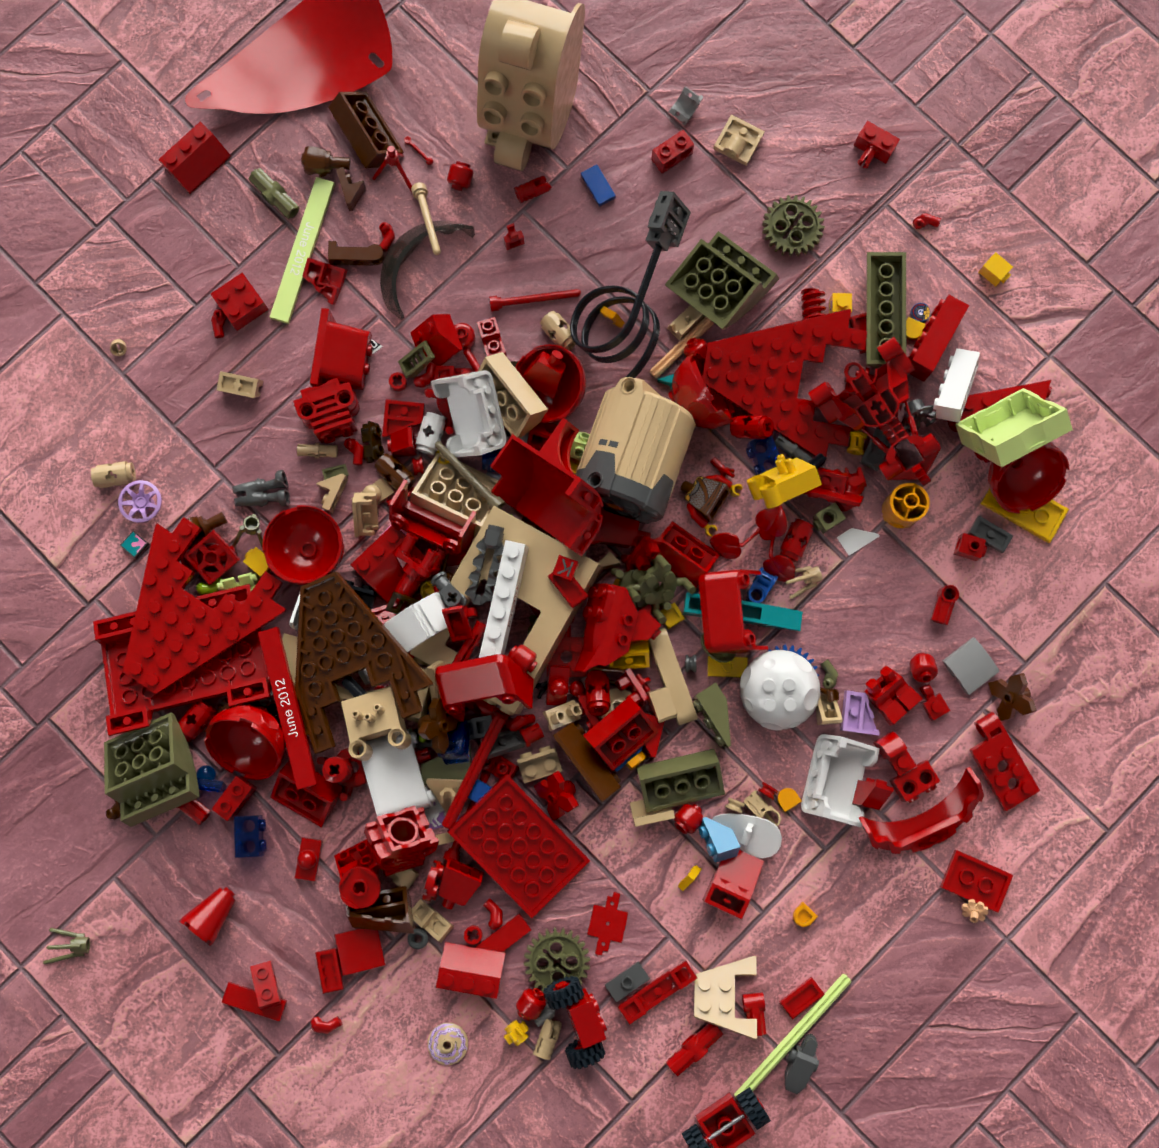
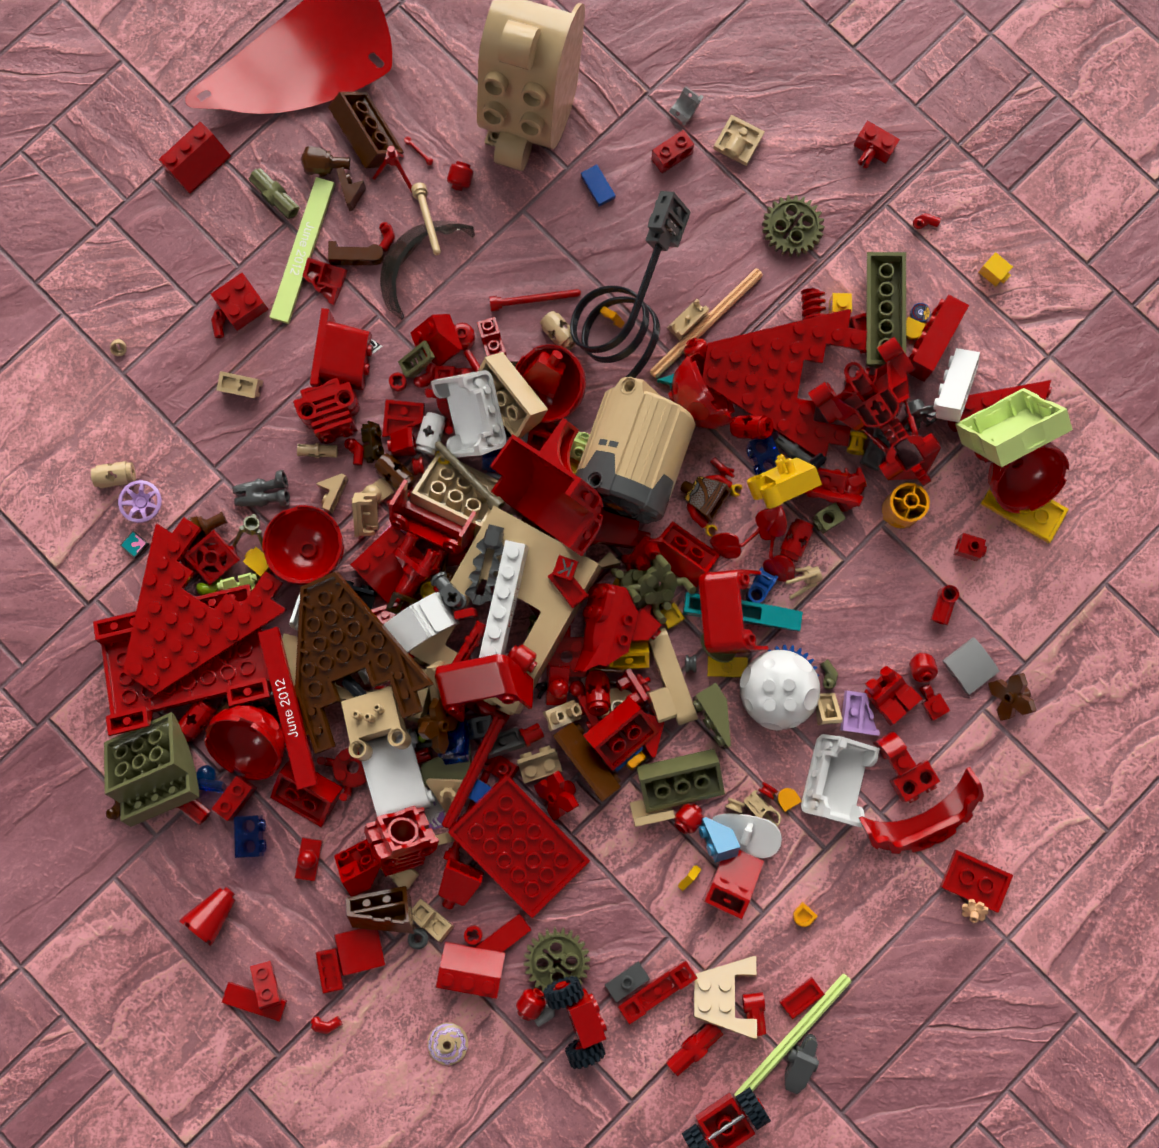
(79, 945): olive plant -> none
(333, 471): olive piece -> none
(345, 768): red piece -> none
(362, 899): red plate -> none
(434, 875): red plate -> none
(457, 622): red slope -> none
(496, 915): red arm -> none
(513, 237): red plate -> none
(516, 1032): yellow gear -> none
(520, 721): red arm -> none
(532, 189): red hinge -> none
(547, 1039): tan hinge -> none
(610, 914): red piece -> none
(721, 280): olive slope -> none
(832, 694): reddish brown hand -> none
(855, 539): white sticker -> none
(872, 793): red slope -> none
(994, 535): dark grey plate -> none
(994, 749): red hinge -> none

